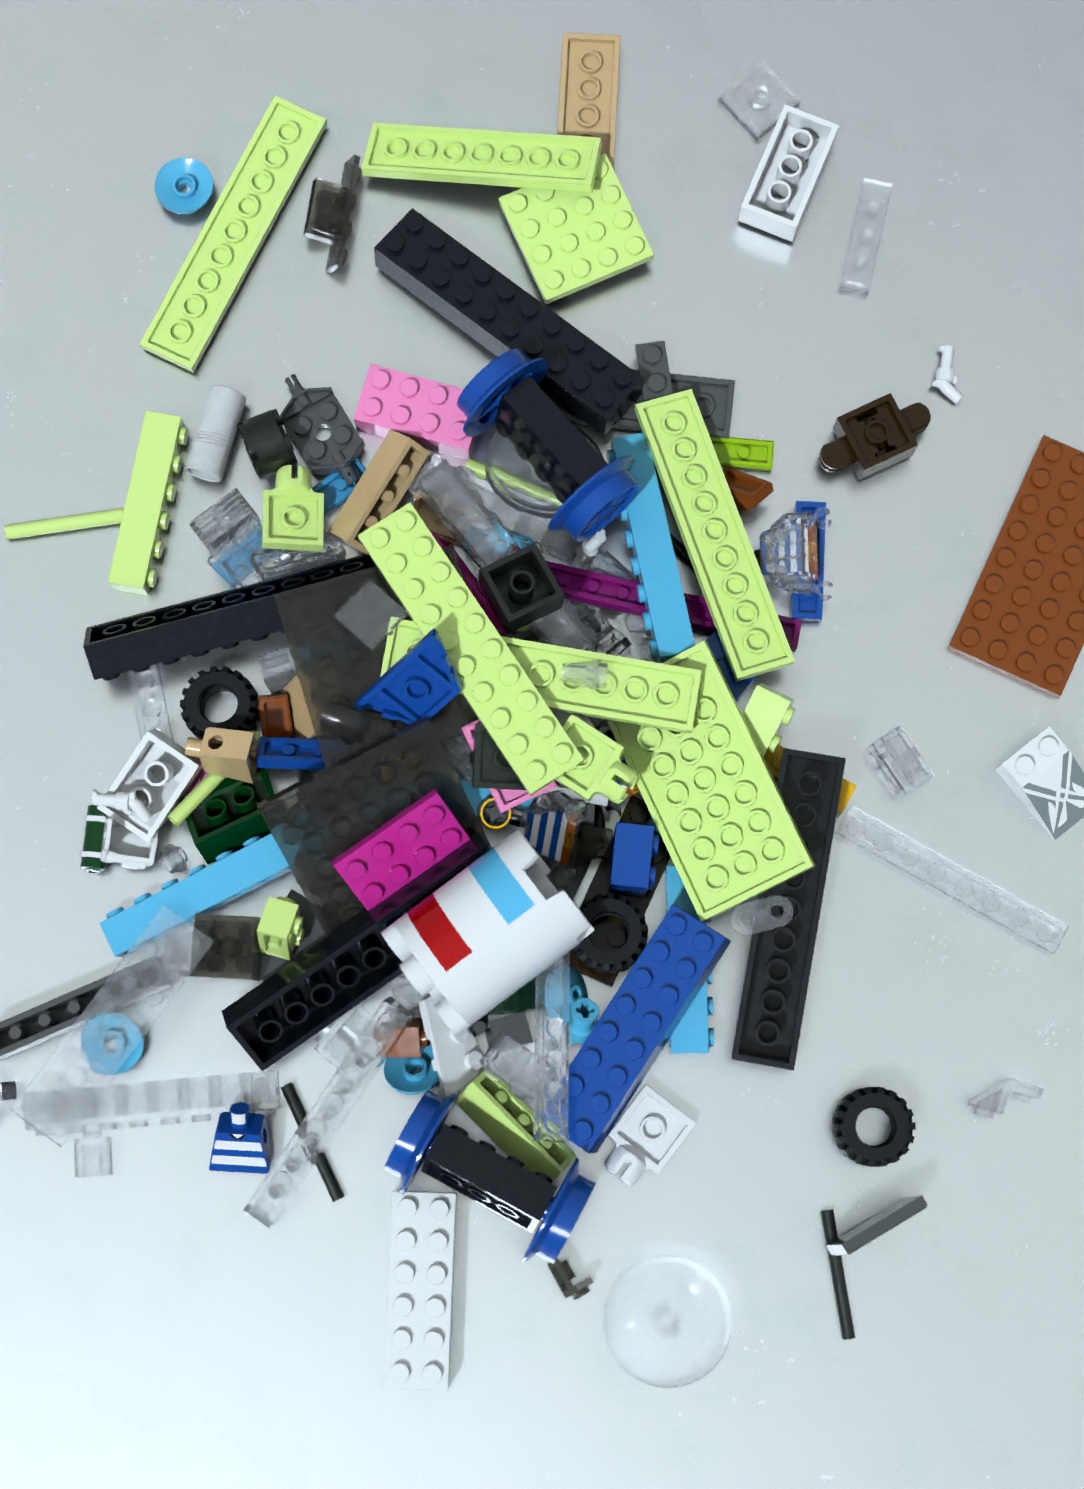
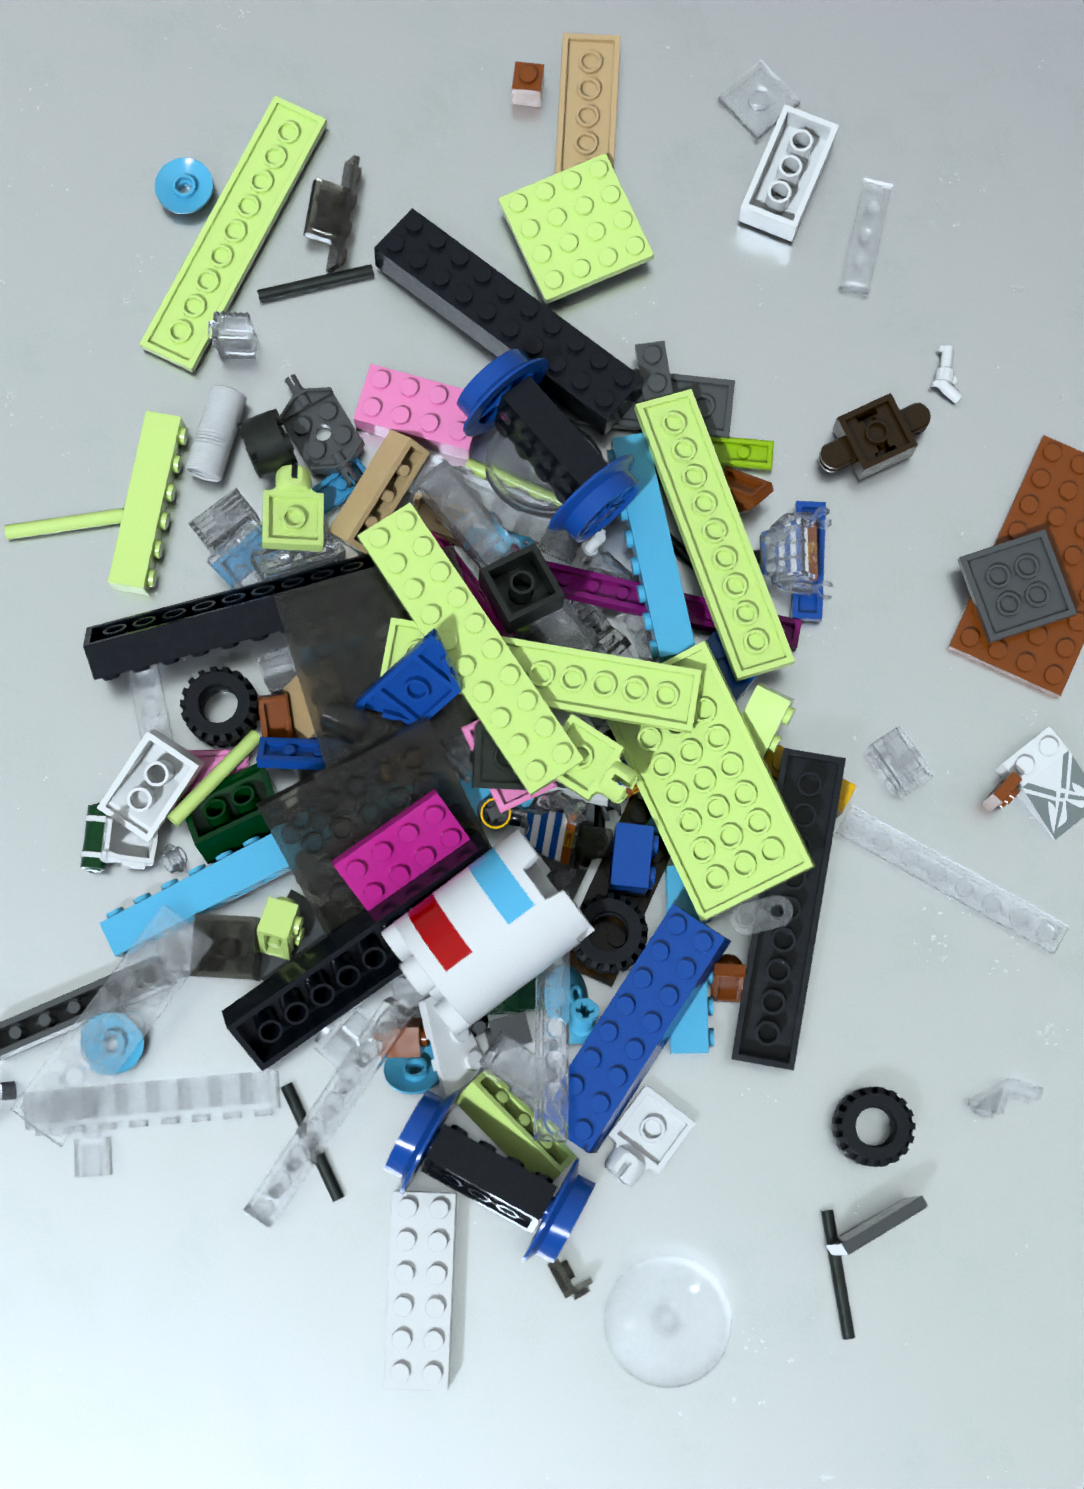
(122, 801): white piece -> none
(226, 753): tan torso -> none
(233, 335): none -> clear brick
(241, 1142): blue torso -> none
(315, 282): none -> pearl dark grey bar
(371, 615): clear piece -> none
(482, 157): yellowish green plate -> none
(528, 84): none -> dark orange brick
(586, 674): clear cone -> none
(728, 979): none -> dark orange tile
(1003, 792): none -> dark orange plate
(1016, 586): none -> dark grey plate

